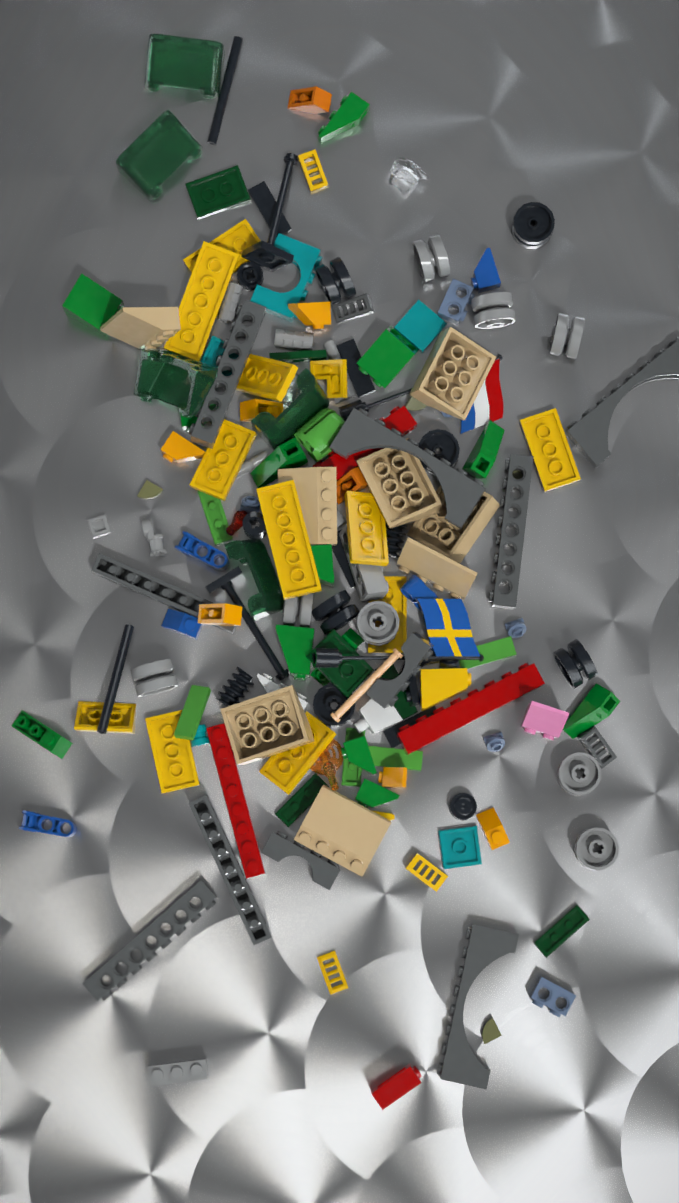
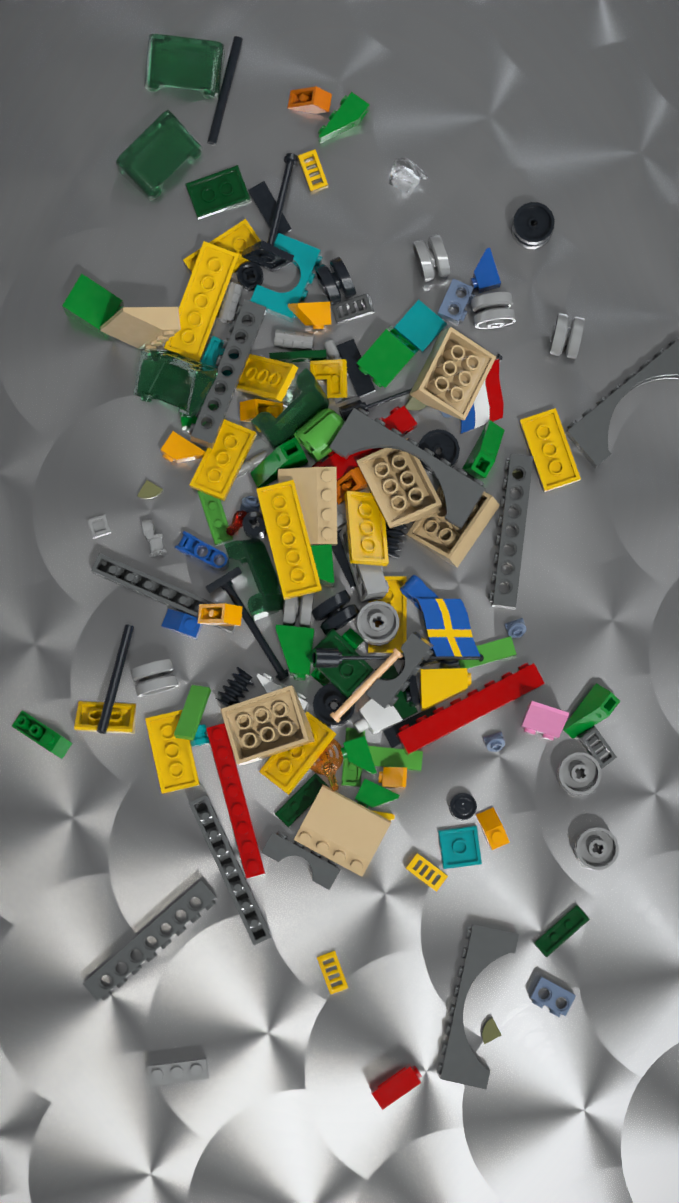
(35, 823): blue piece -> none
(436, 569): tan slope -> none
(575, 663): black wheel -> none

